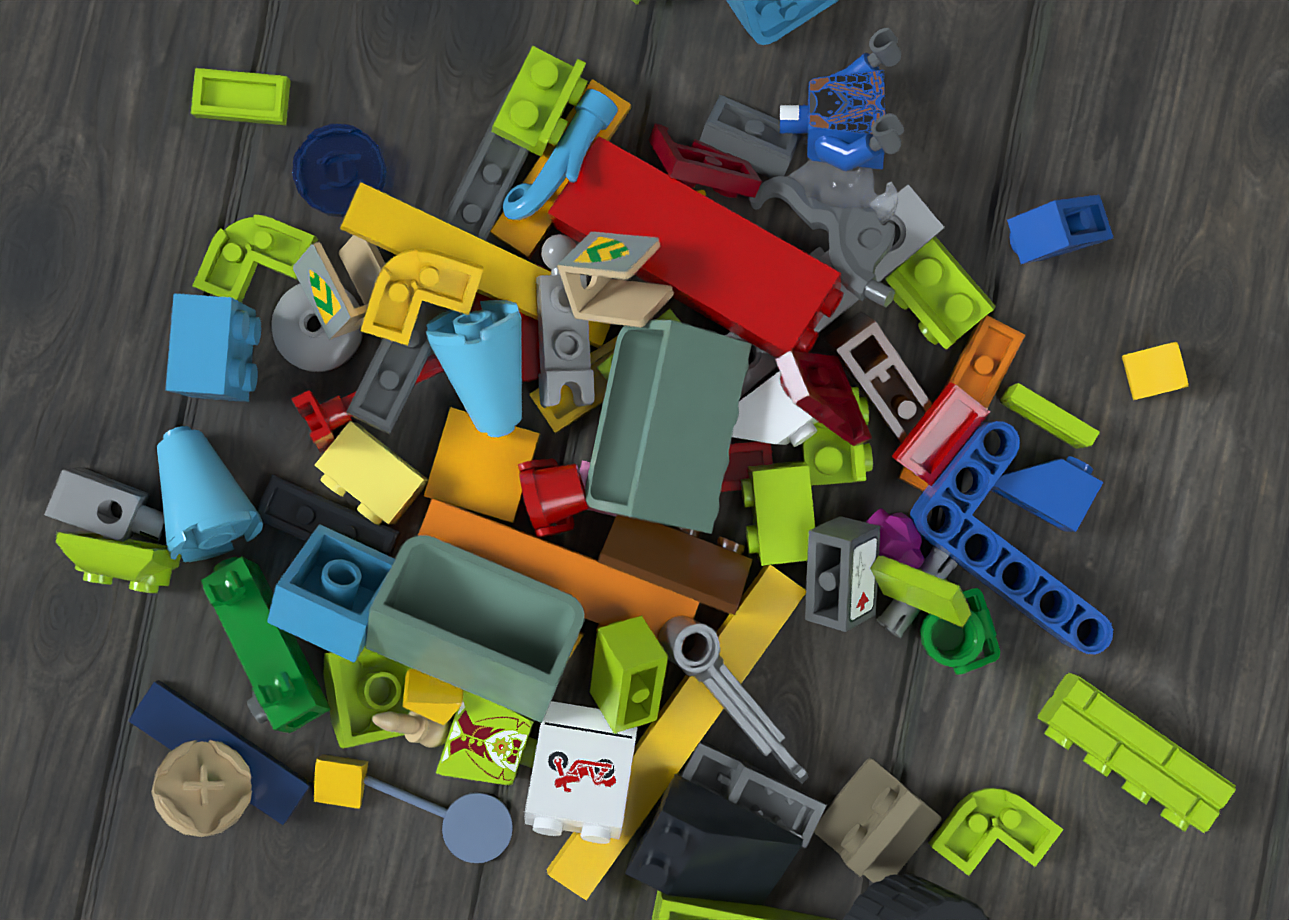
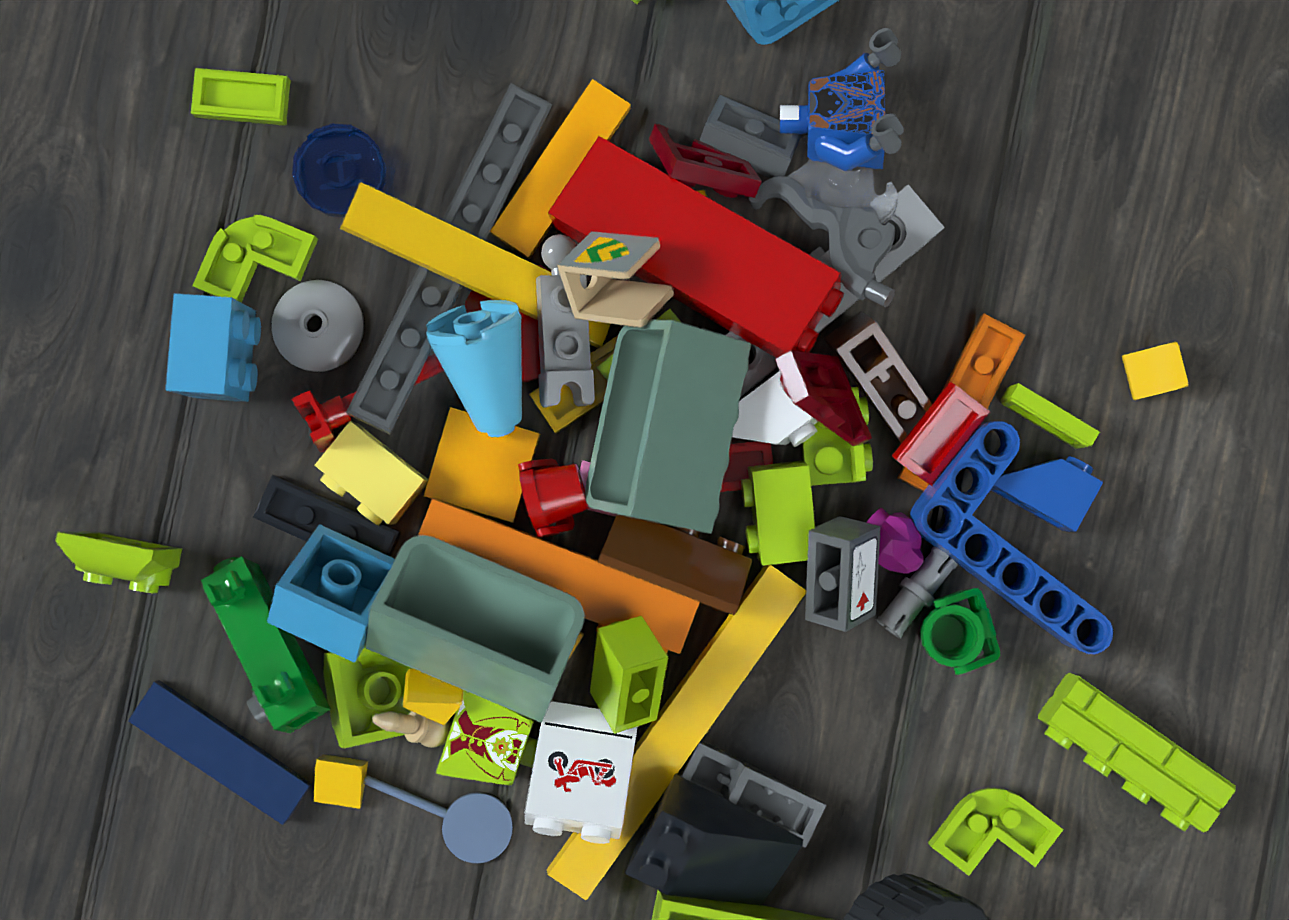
(86, 502): light grey torso -> none
(201, 498): medium azure cone -> none
(202, 788): tan tile -> none
(326, 291): piece -> none
(415, 278): yellow plate -> none
(538, 100): lime bracket -> none
(592, 114): dark azure plant -> none
(709, 668): piece -> none
(876, 823): dark tan bracket -> none
(921, 590): lime tile -> none
(939, 294): lime bracket -> none
(1059, 228): blue slope -> none

